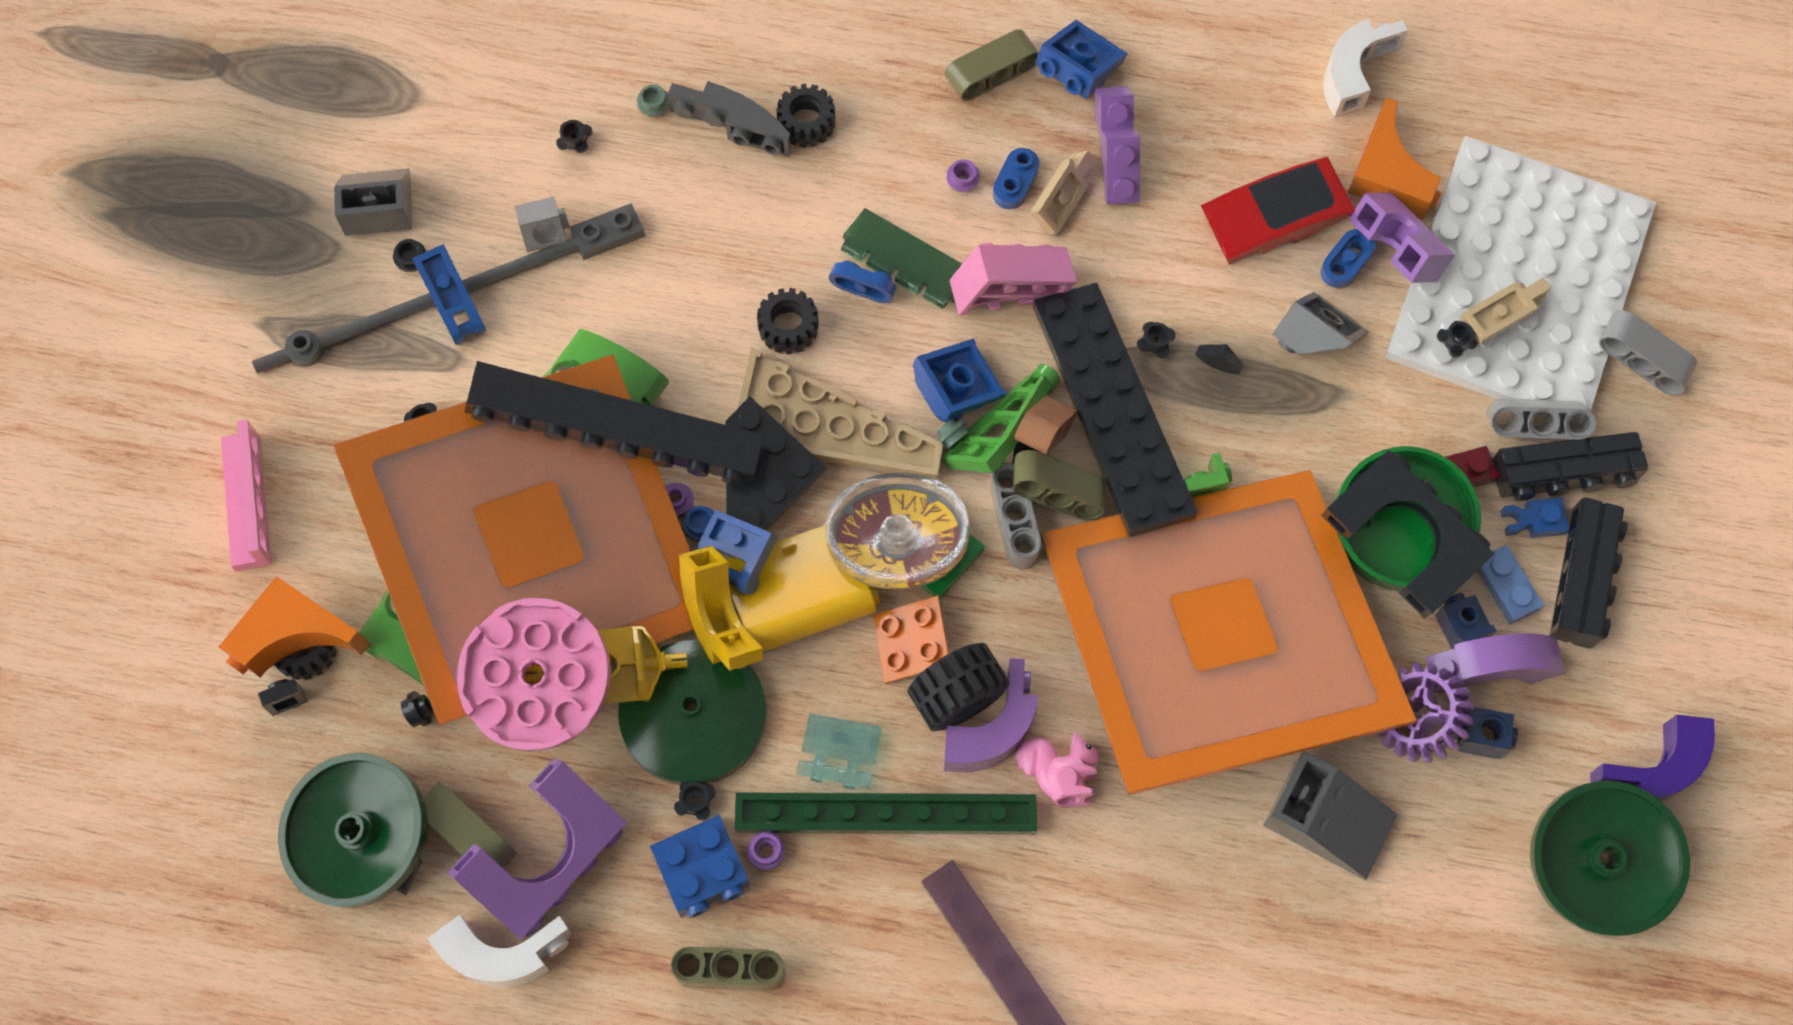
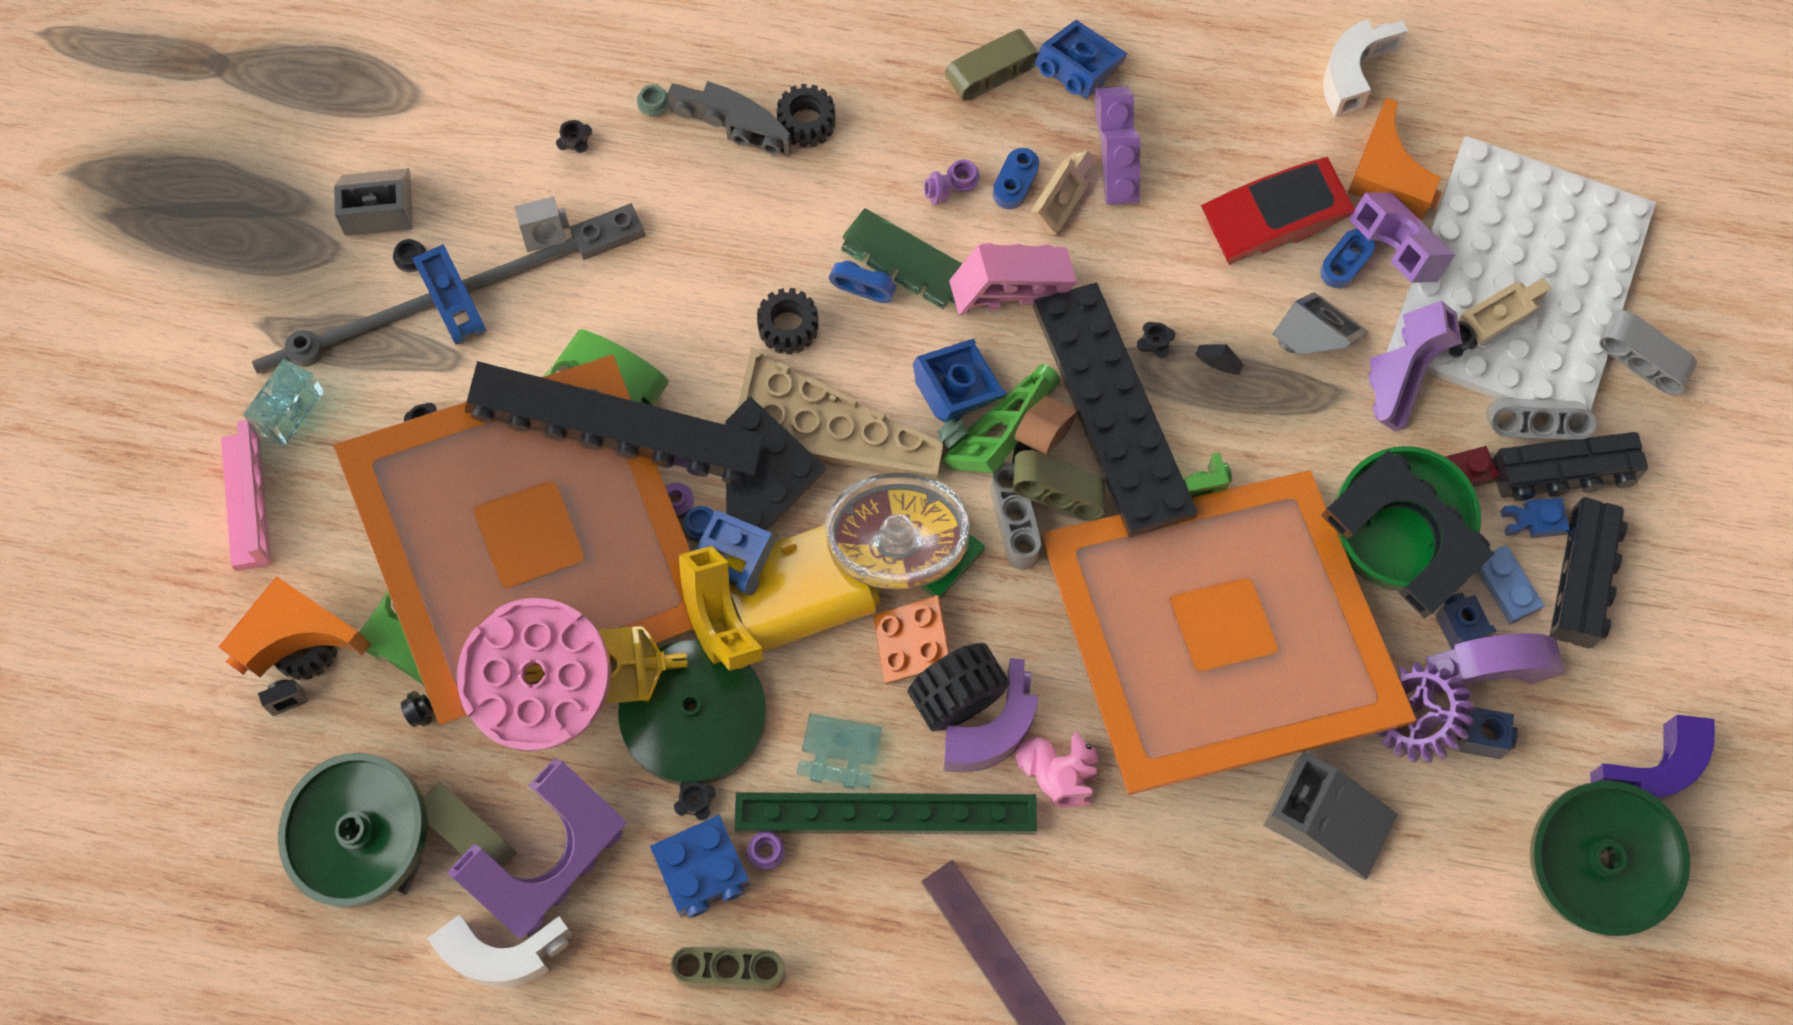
(283, 402): none -> clear light blue brick
(937, 188): none -> medium lavender plate
(1399, 373): none -> medium lavender arch

